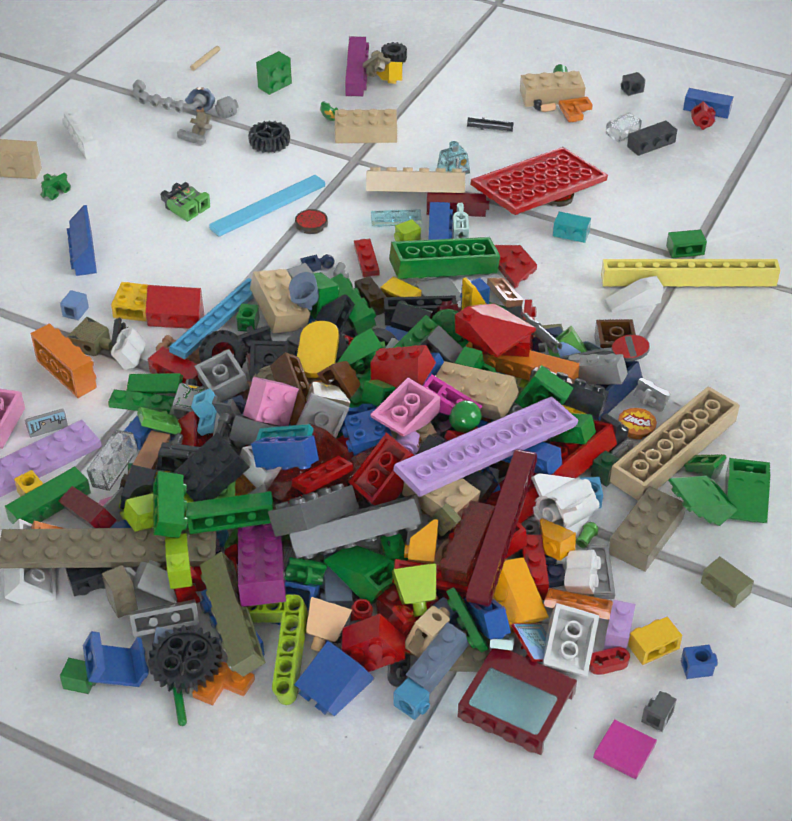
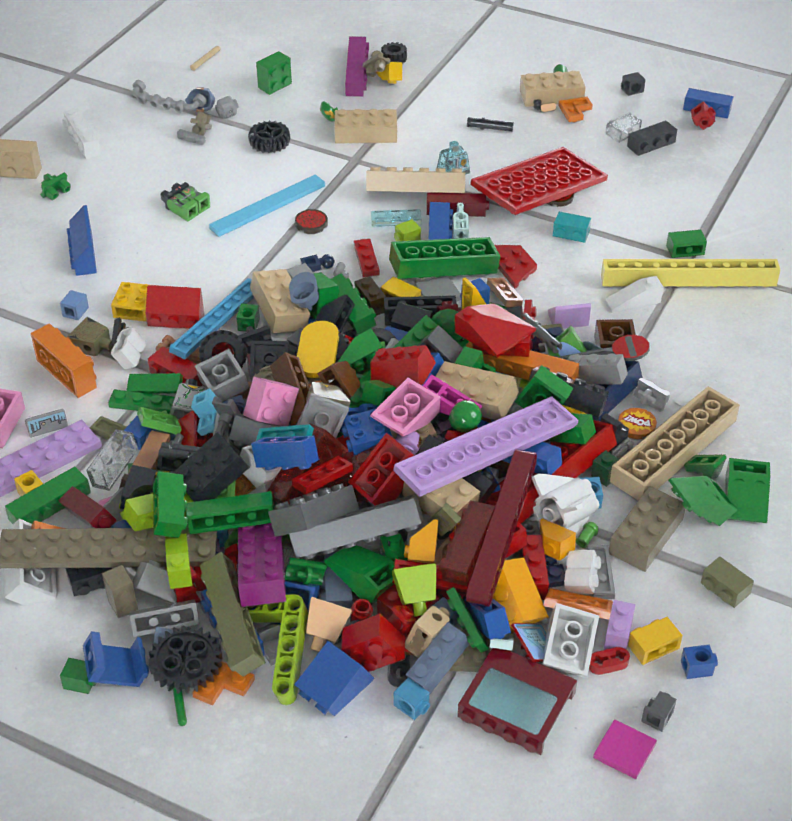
(105, 427): none -> olive tile
(270, 638): none -> light grey slope
(571, 315): none -> lavender slope

